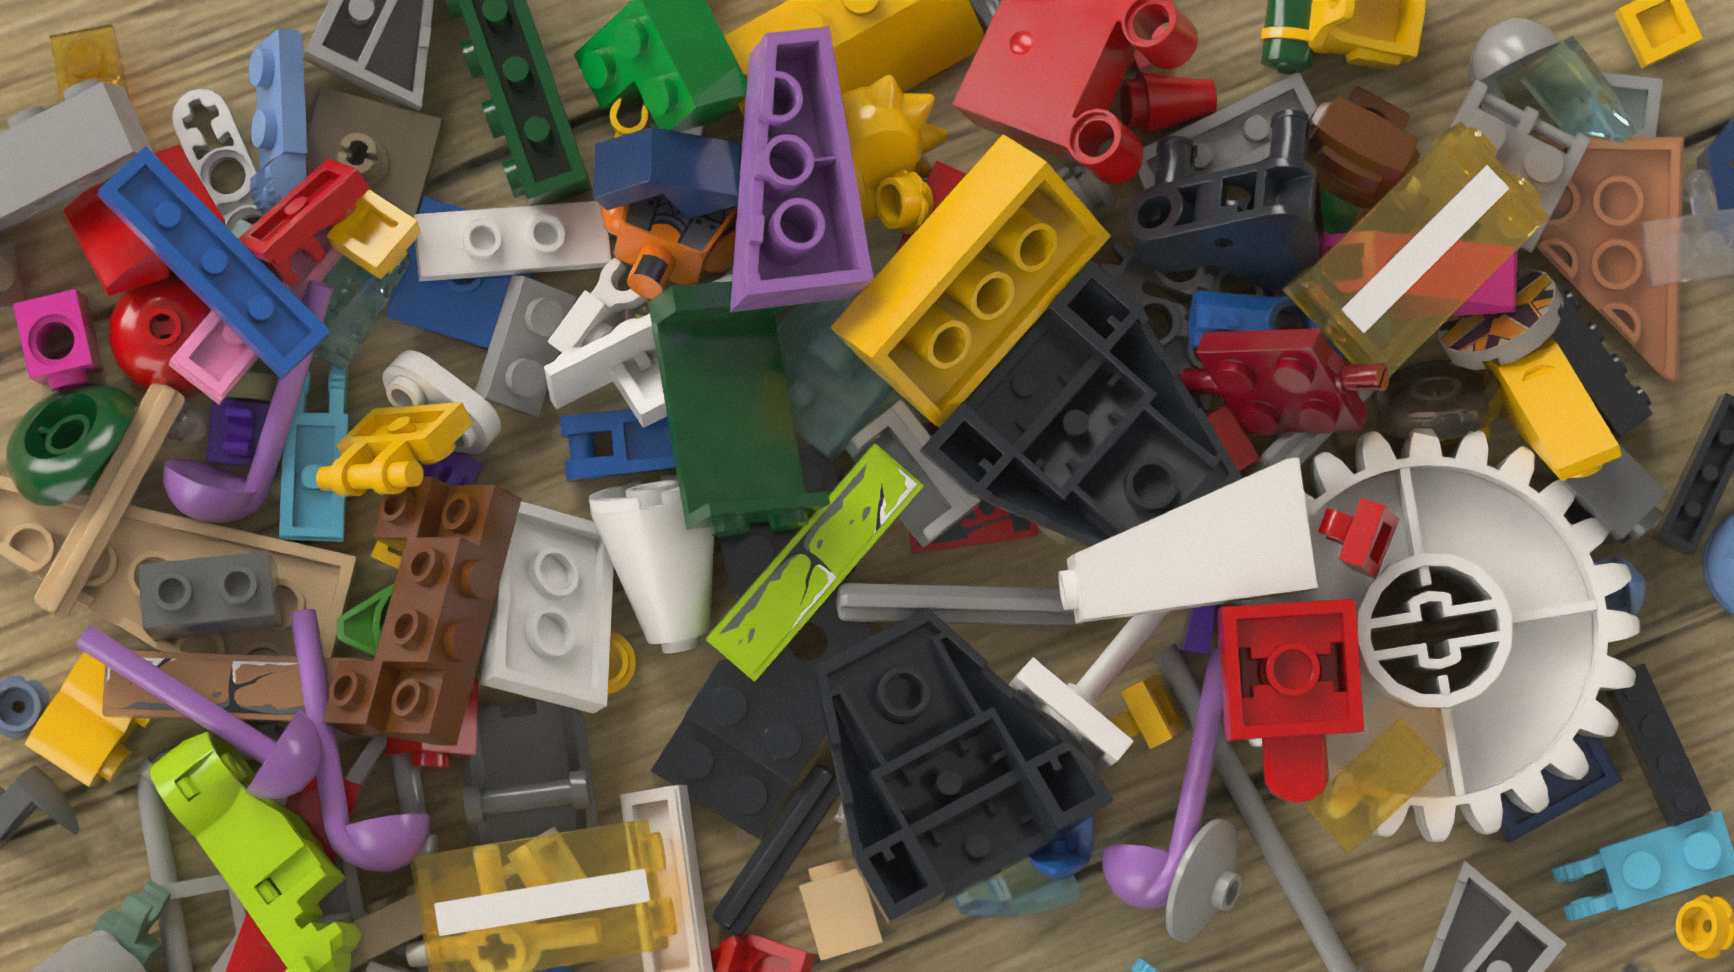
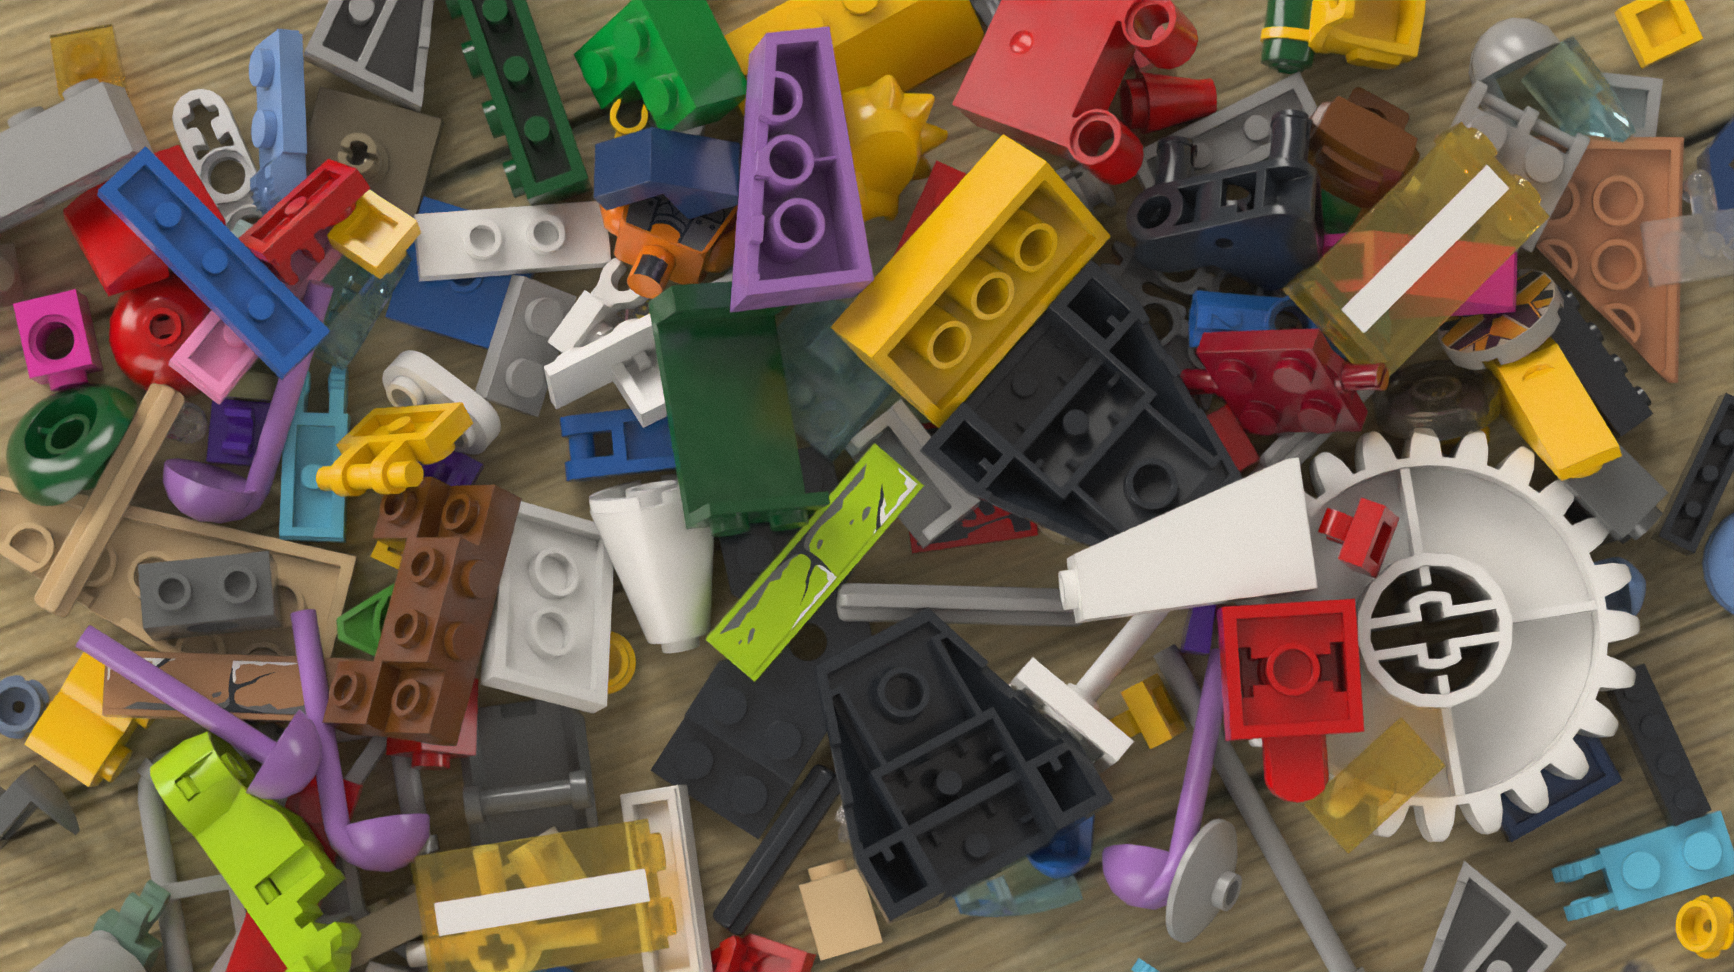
(904, 201): yellow plate -> none

